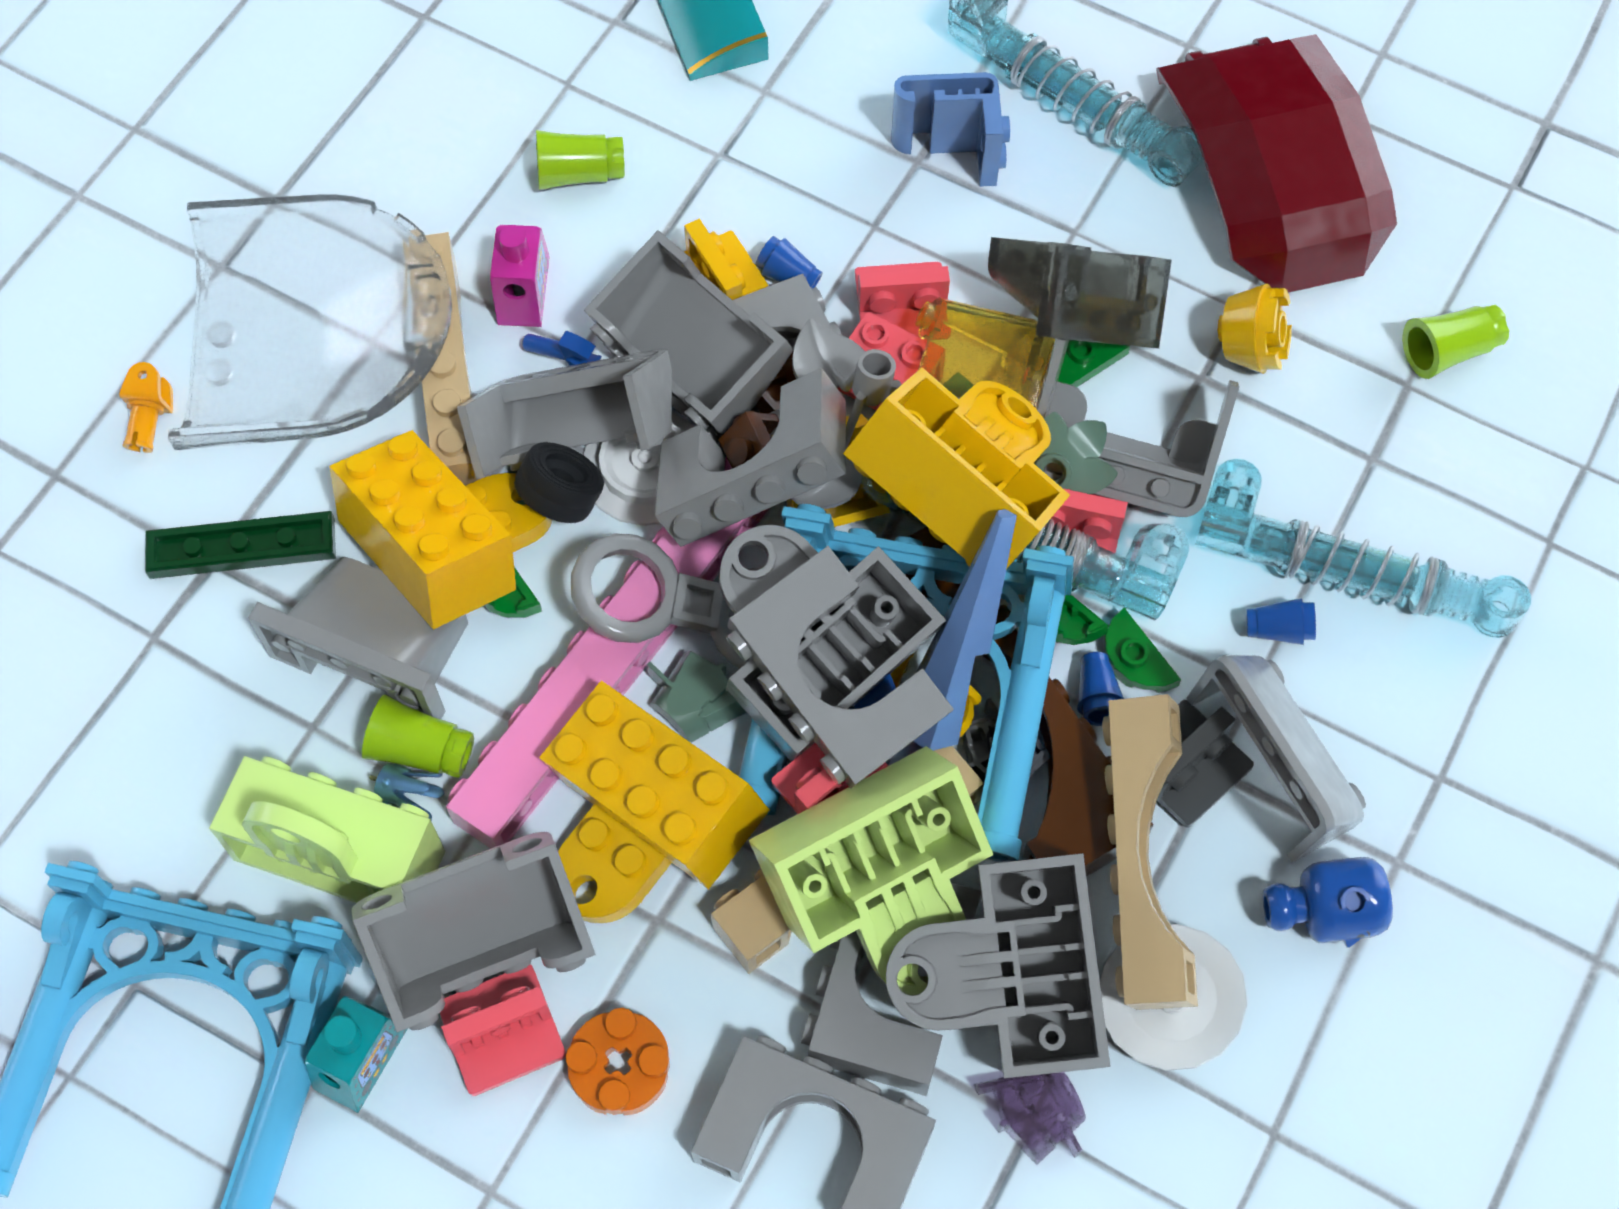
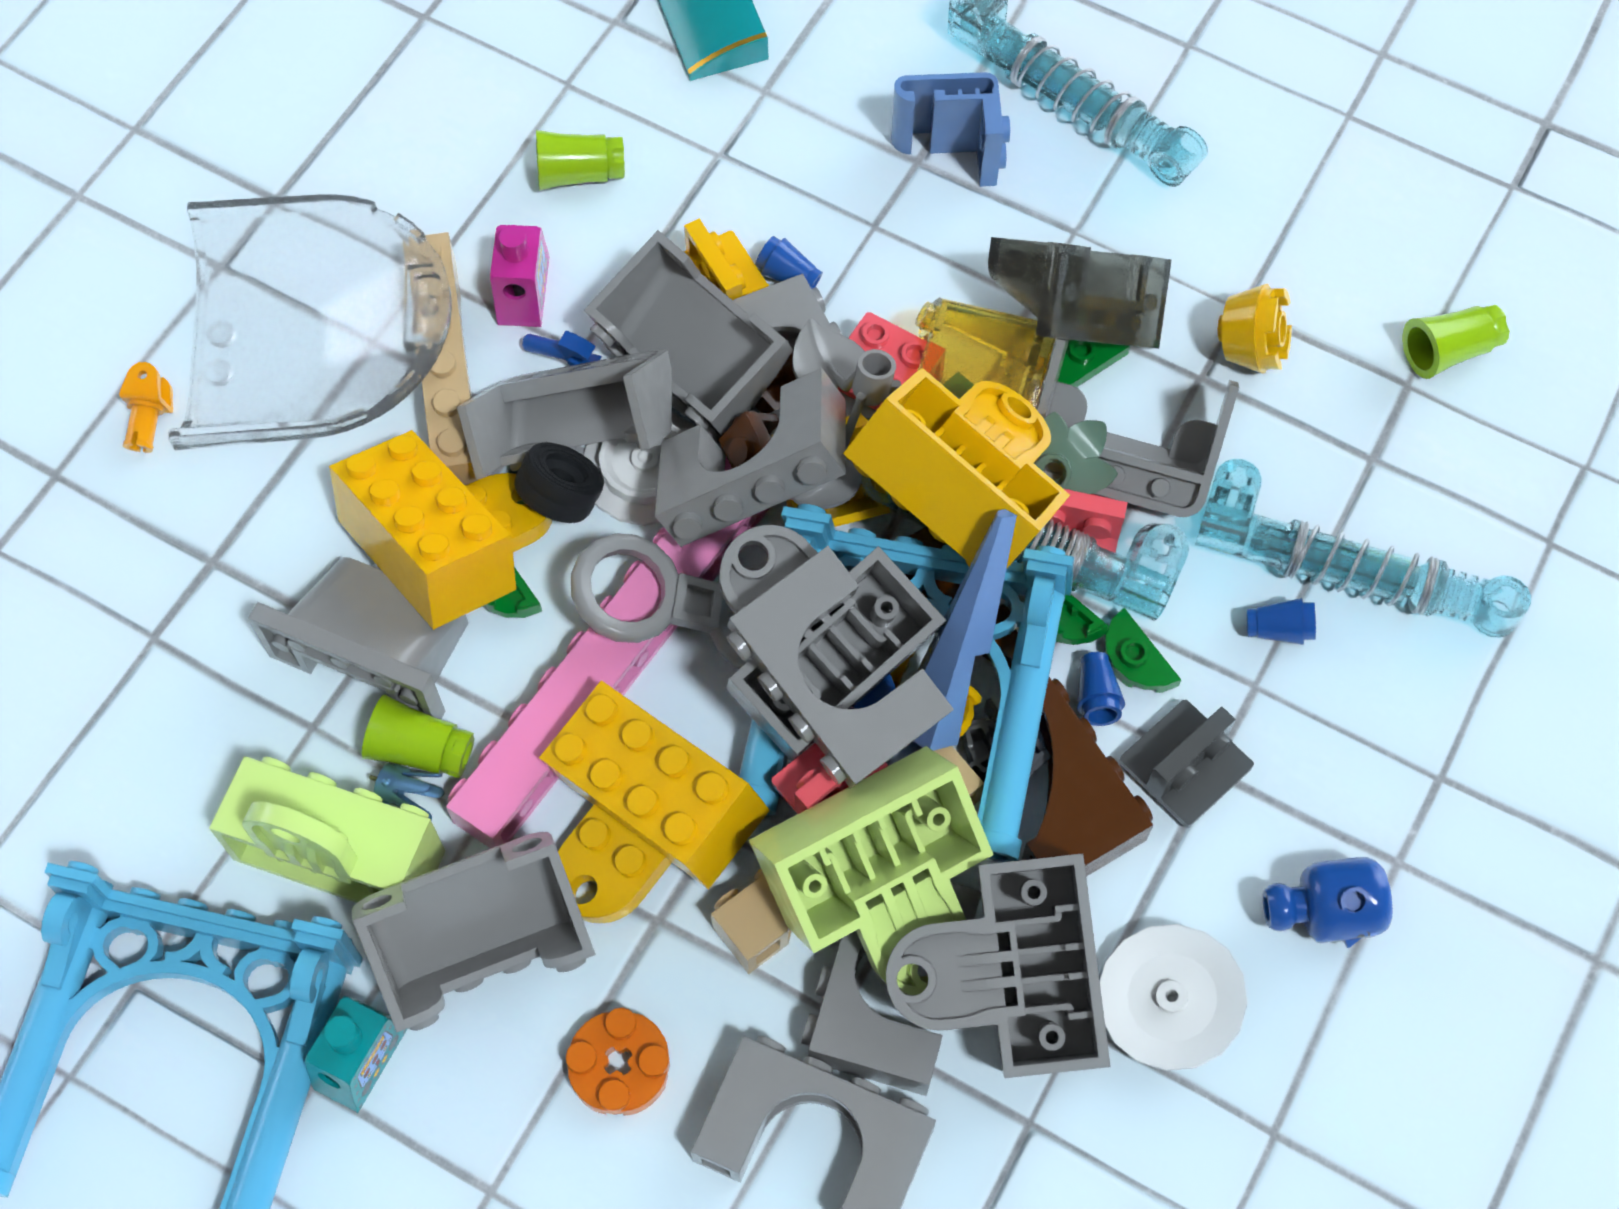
(240, 545): dark green tile -> none
(501, 1030): coral bracket -> none
(694, 696): sand green piece -> none
(900, 290): coral bracket -> none
(1037, 1111): clear purple piece -> none
(1145, 746): tan arch -> none
(1287, 159): dark red windscreen -> none
(1288, 745): light grey windscreen -> none

